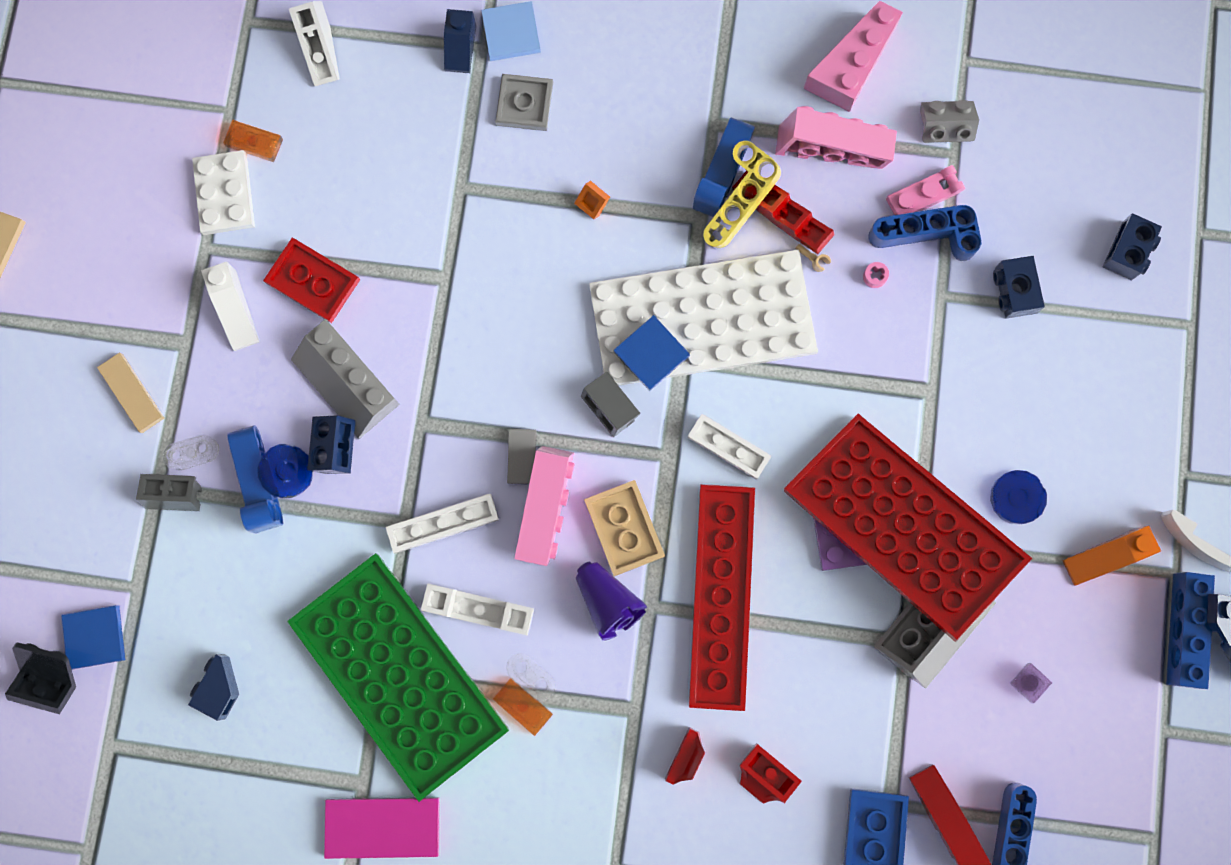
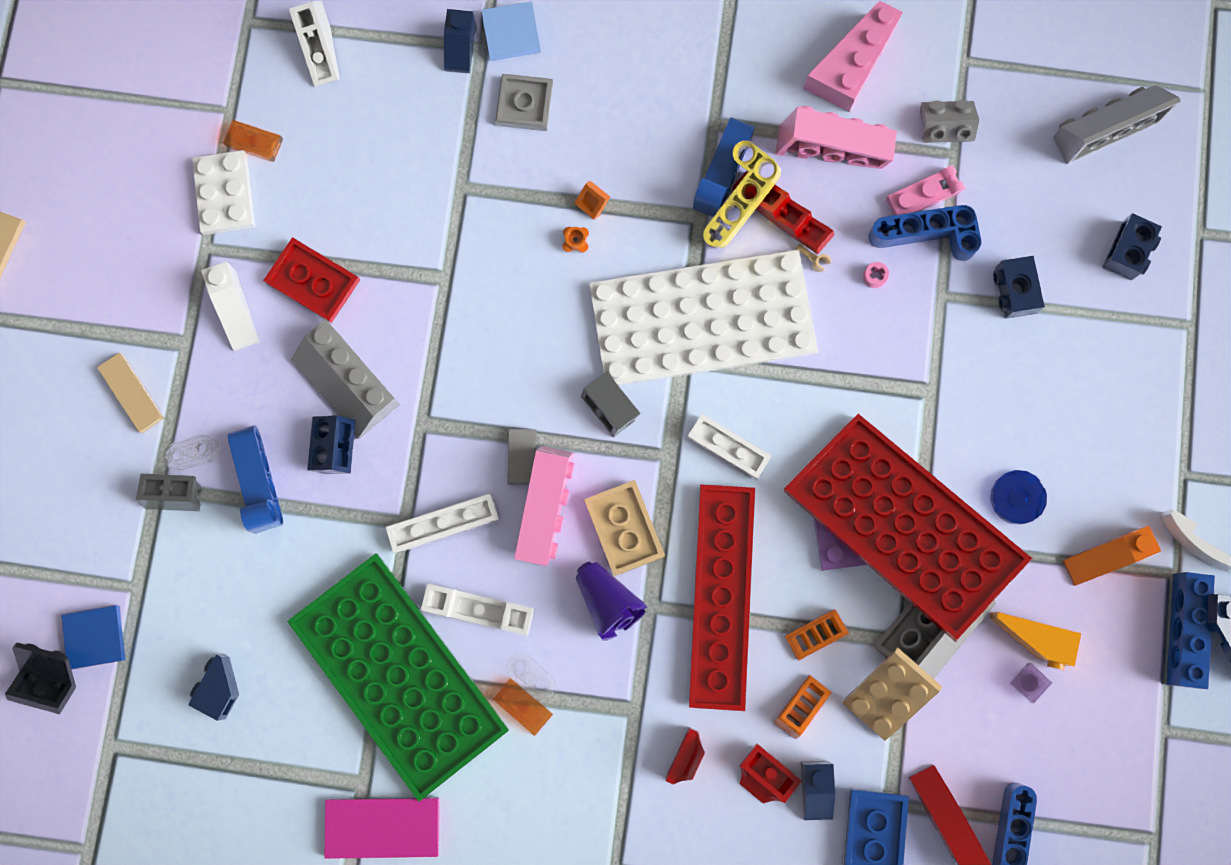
(284, 471): clear blue tile -> none
(575, 232): none -> orange plate
(651, 353): blue tile -> none
(788, 726): none -> orange slope
(818, 790): none -> dark blue slope
(838, 624): none -> orange slope
(892, 694): none -> tan plate
(1044, 641): none -> light orange slope
(1114, 122): none -> light grey slope

